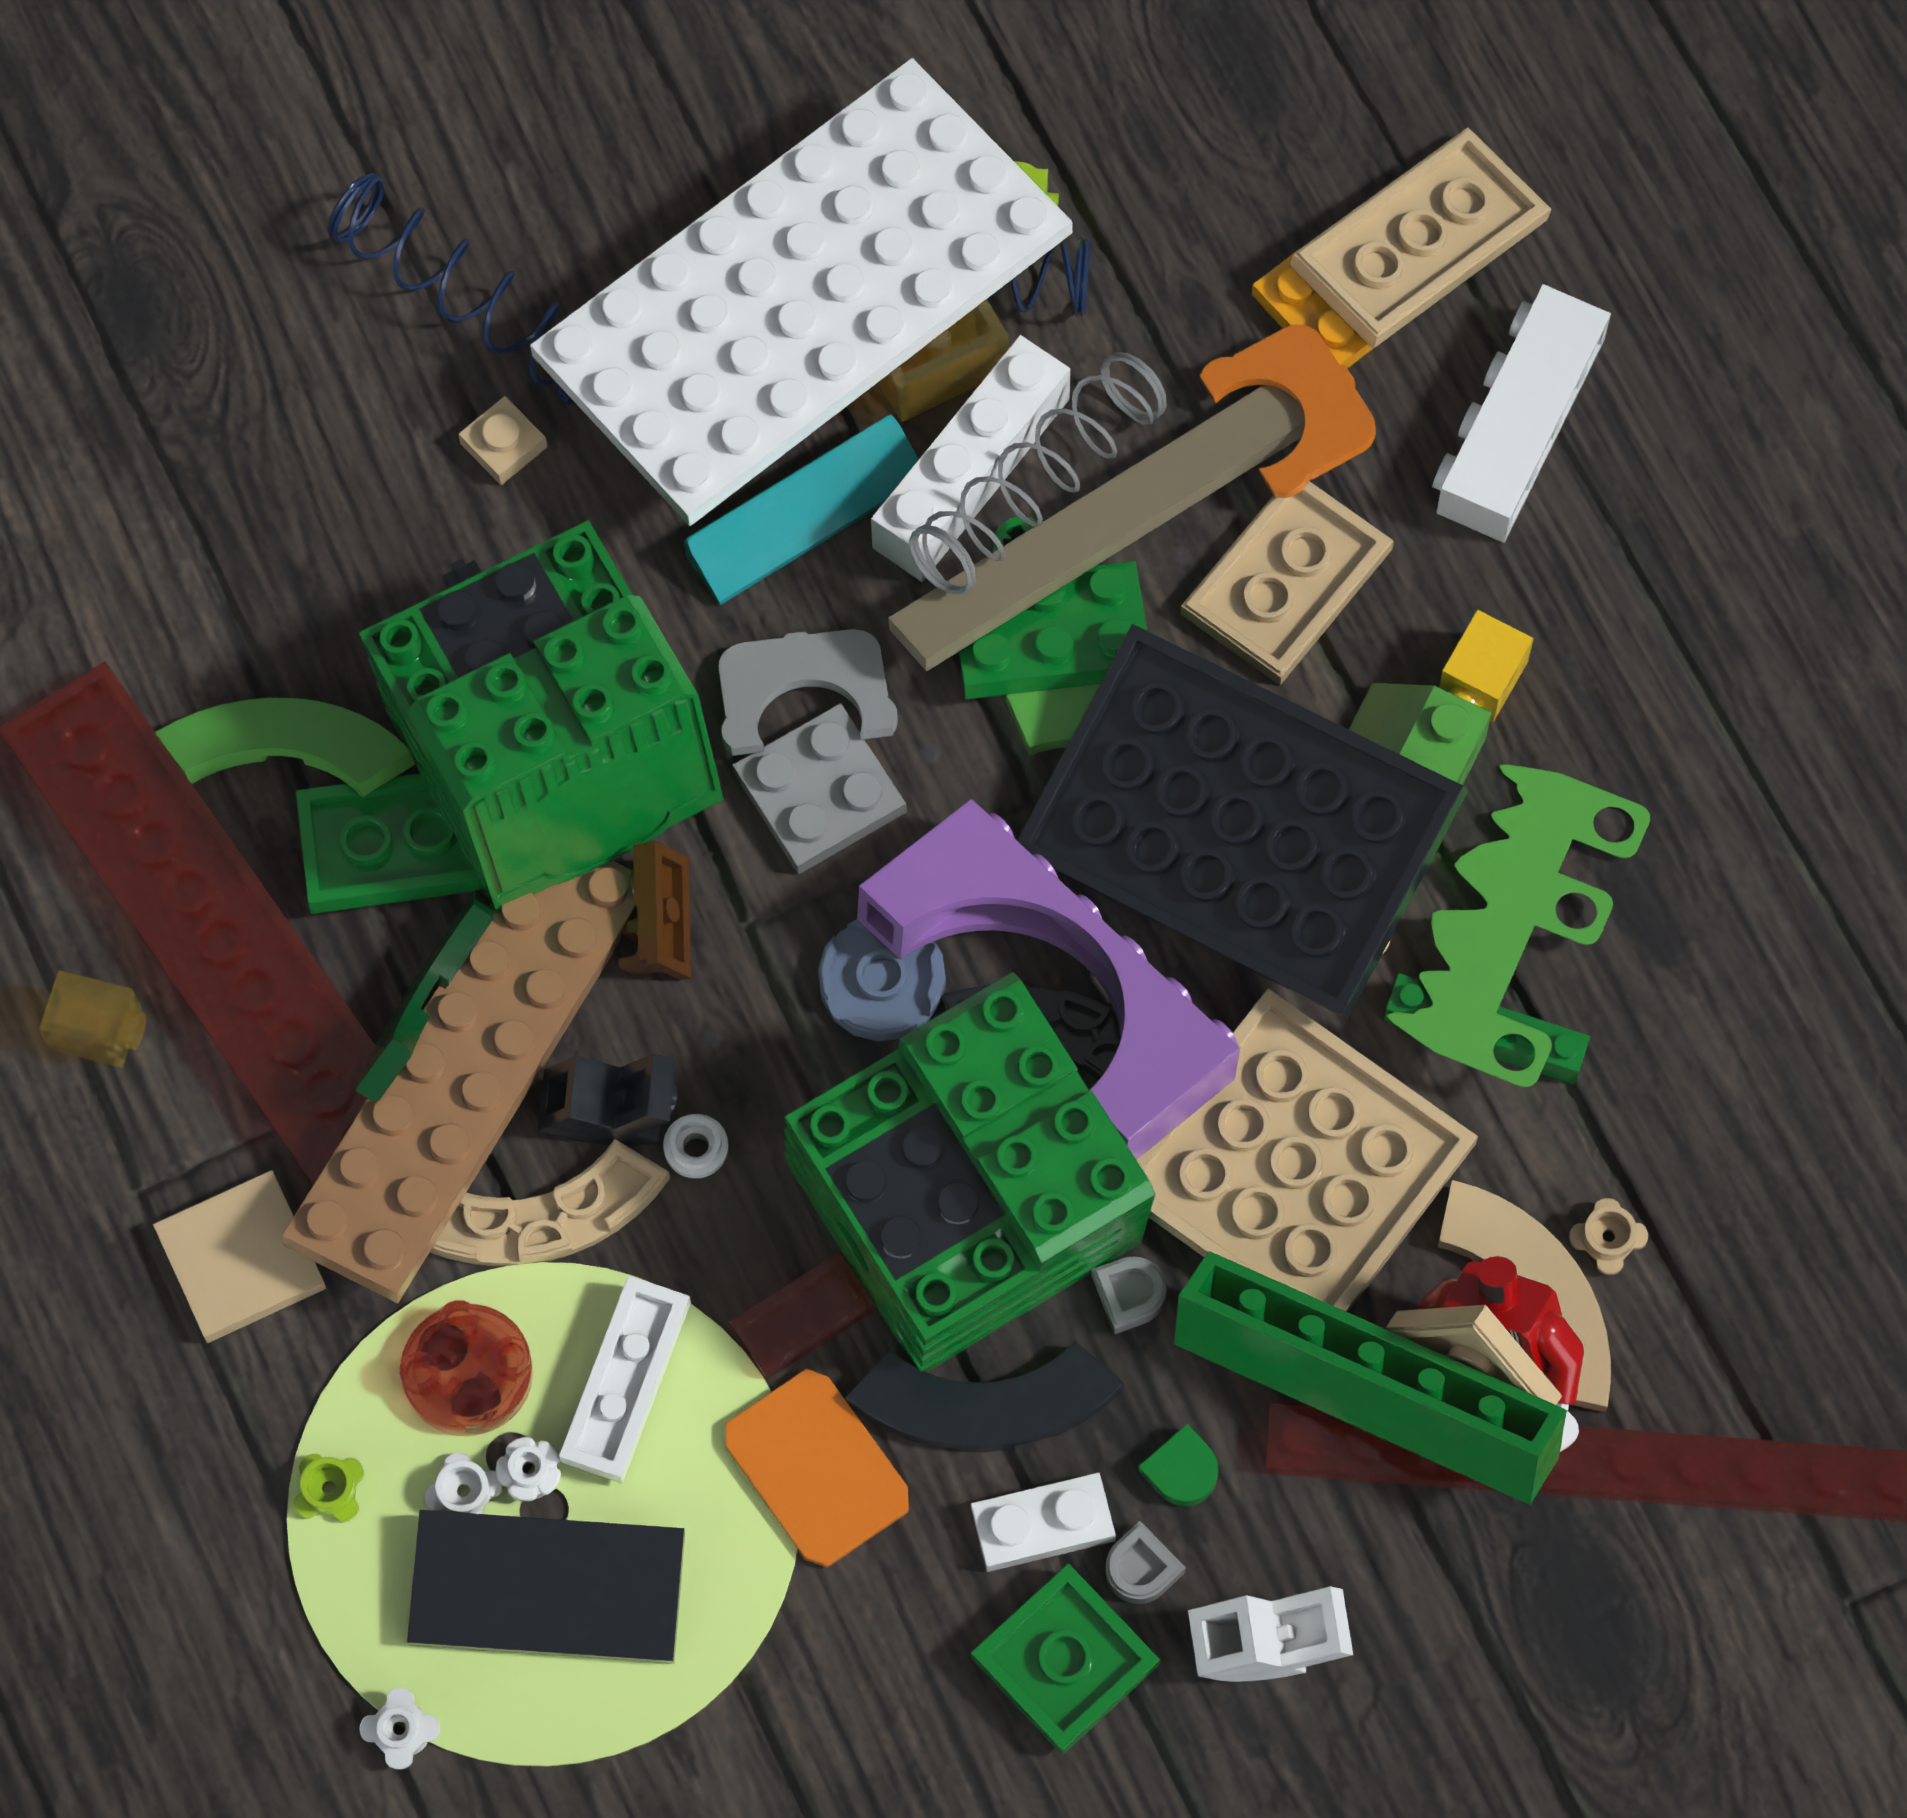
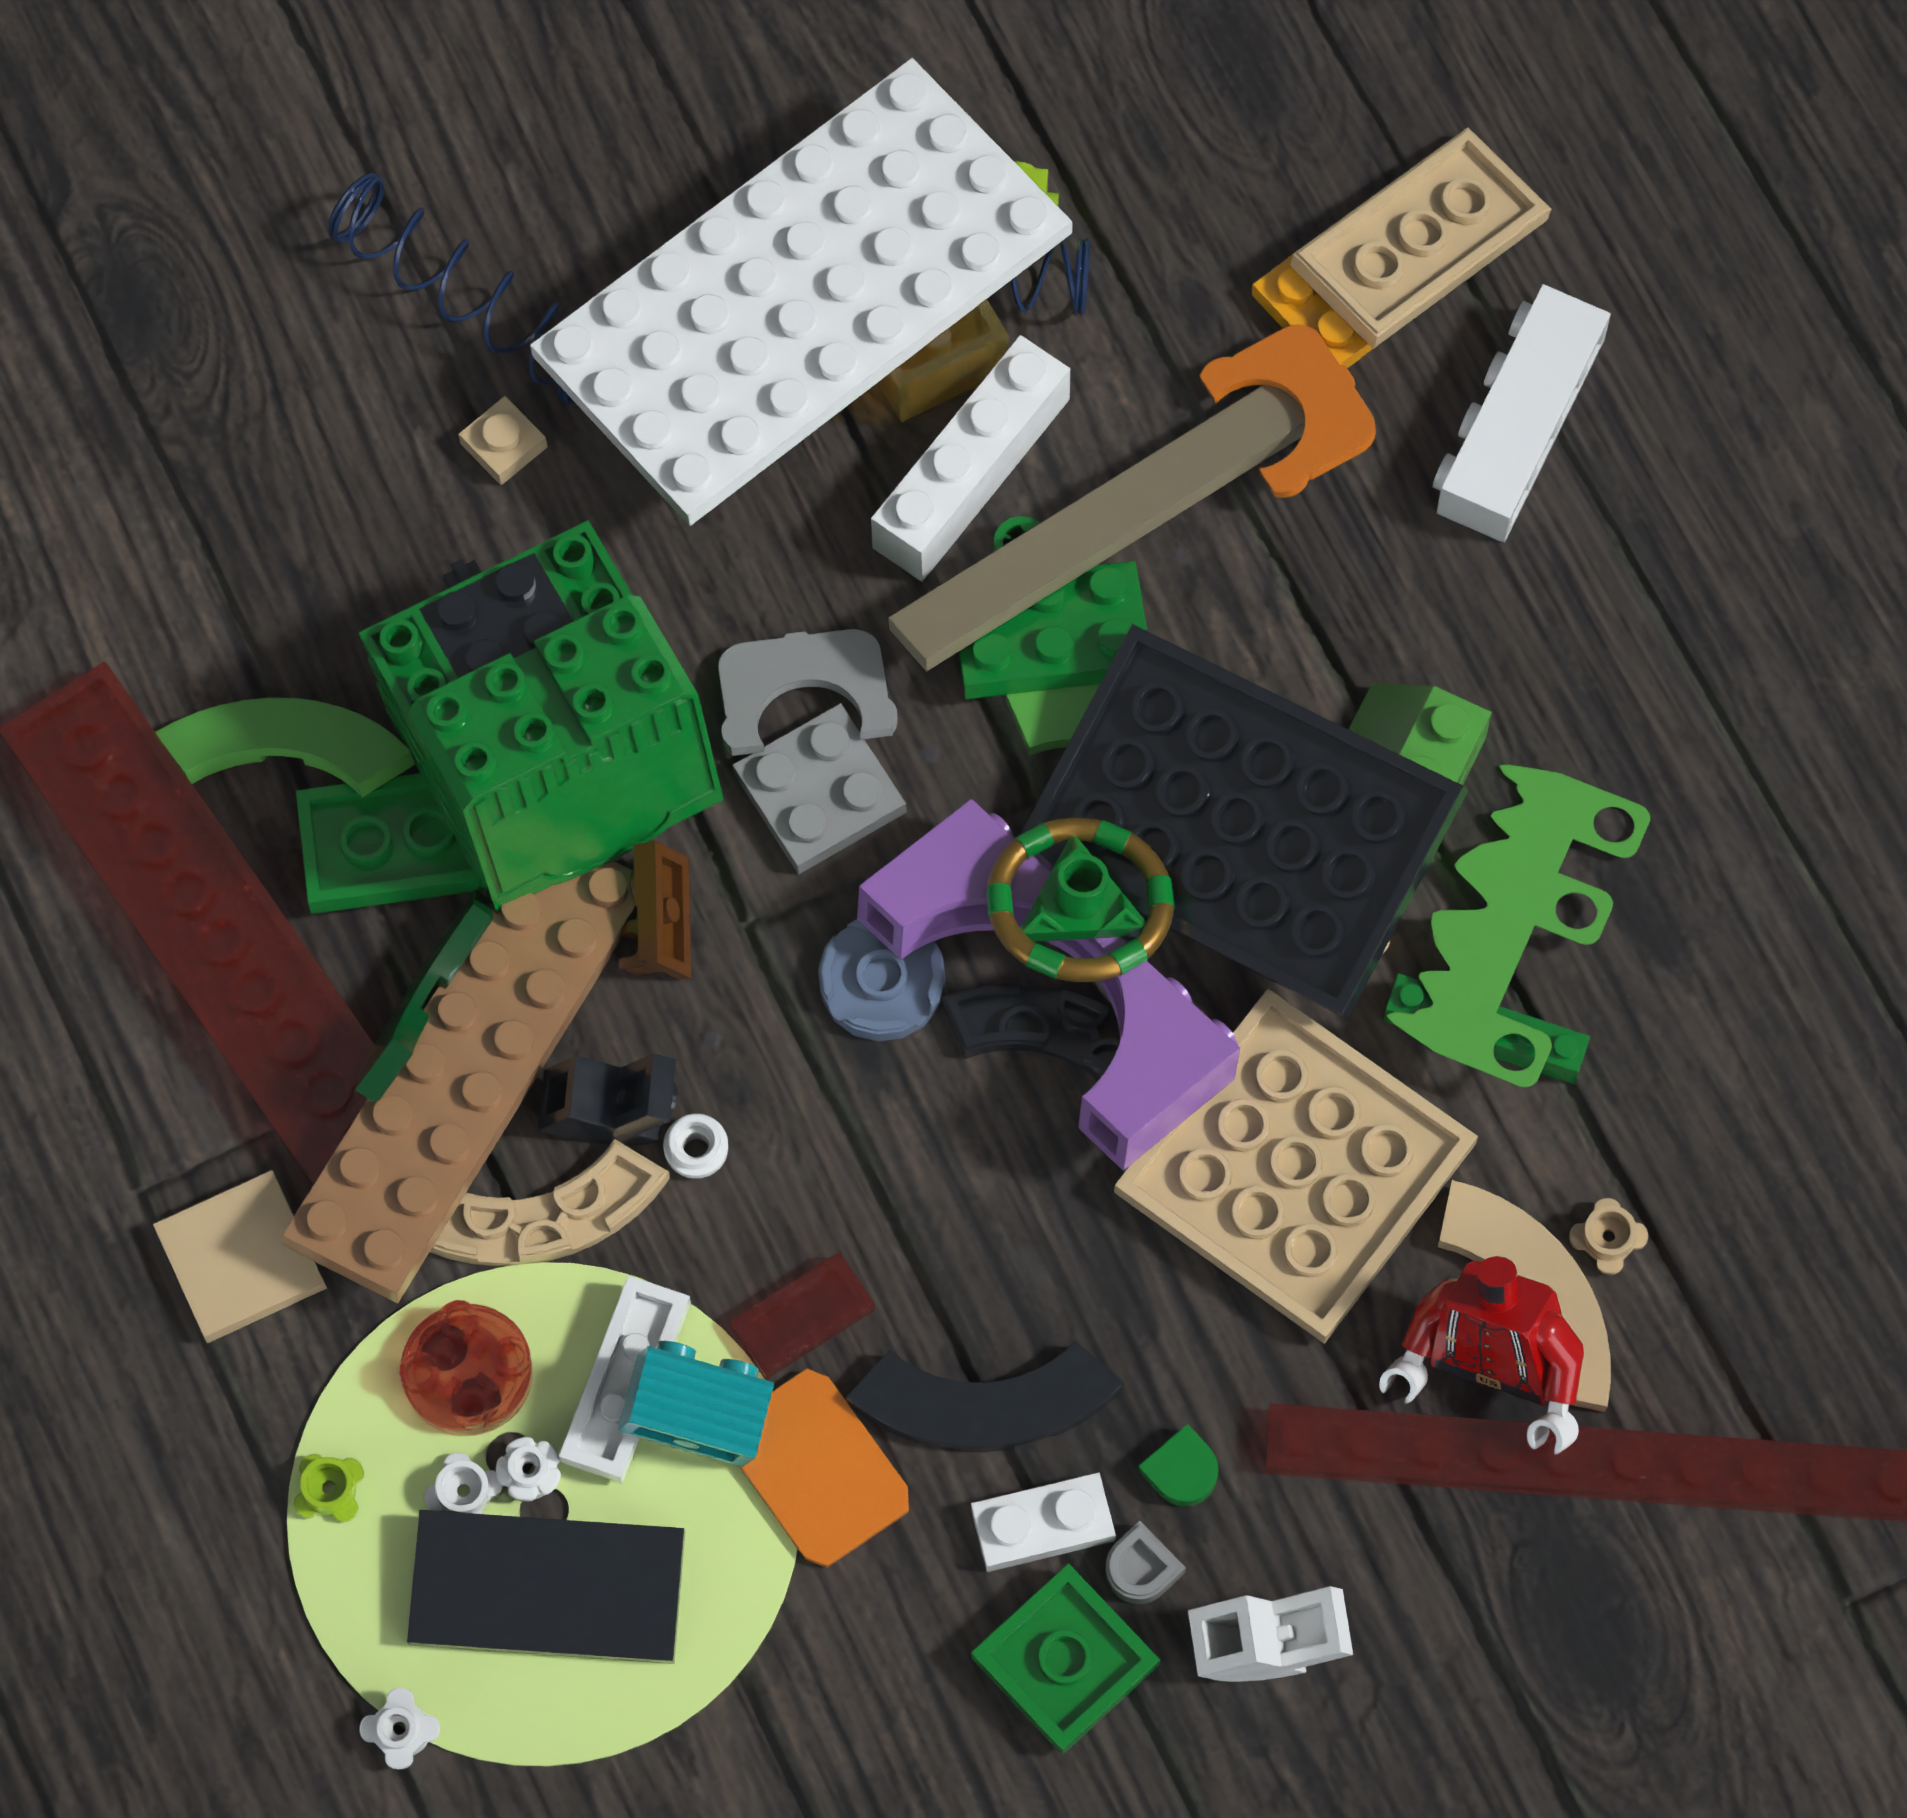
(92, 1019): clear yellow brick -> none
(696, 1403): none -> teal brick
(801, 510): teal slope -> none
(969, 1174): green piece -> none
(1080, 900): none -> green piece
(1130, 1291): light grey tile -> none
(1145, 418): light grey piece -> none
(1286, 579): tan tile -> none
(1370, 1377): green brick -> none
(1477, 1340): tan tile -> none
(1486, 663): yellow brick -> none

